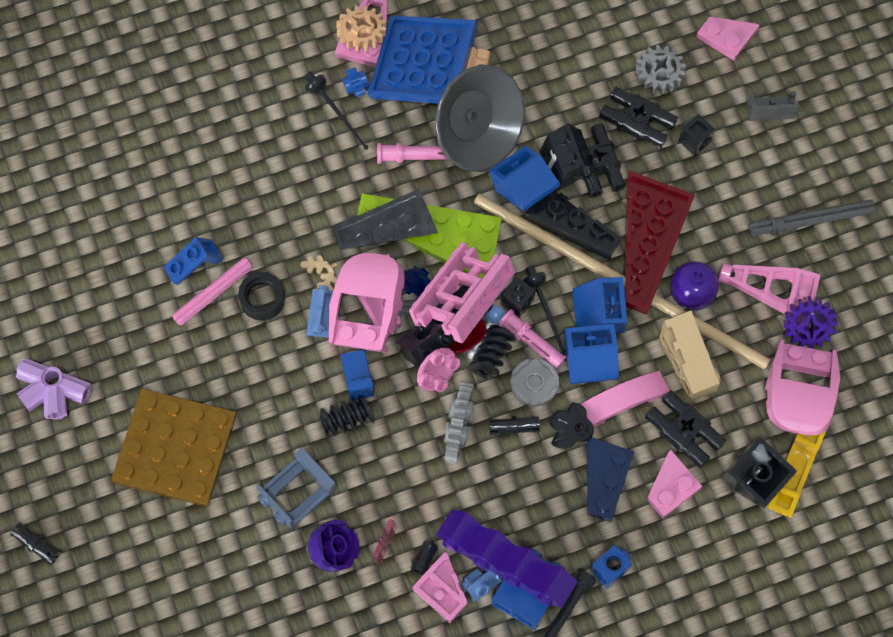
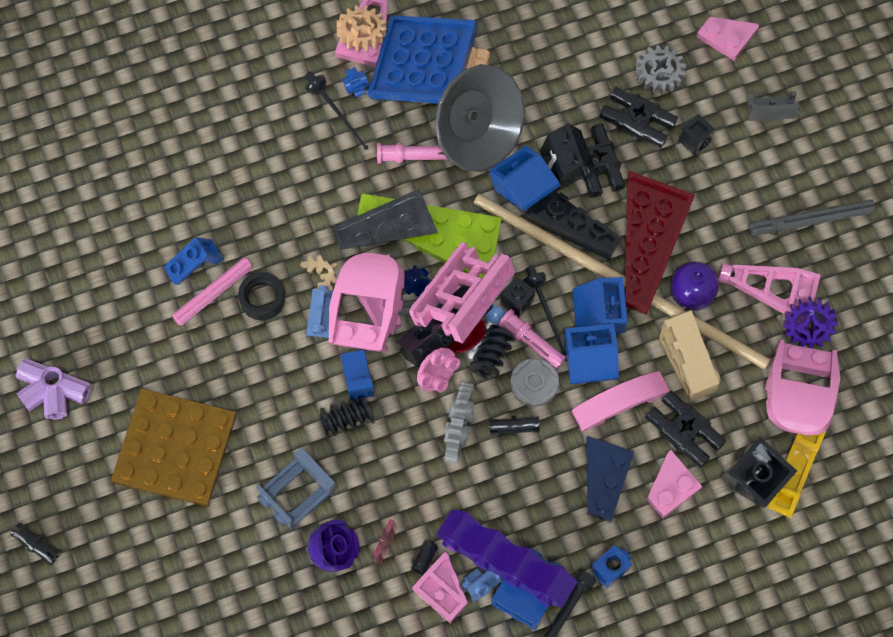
(568, 424): black plate -> none

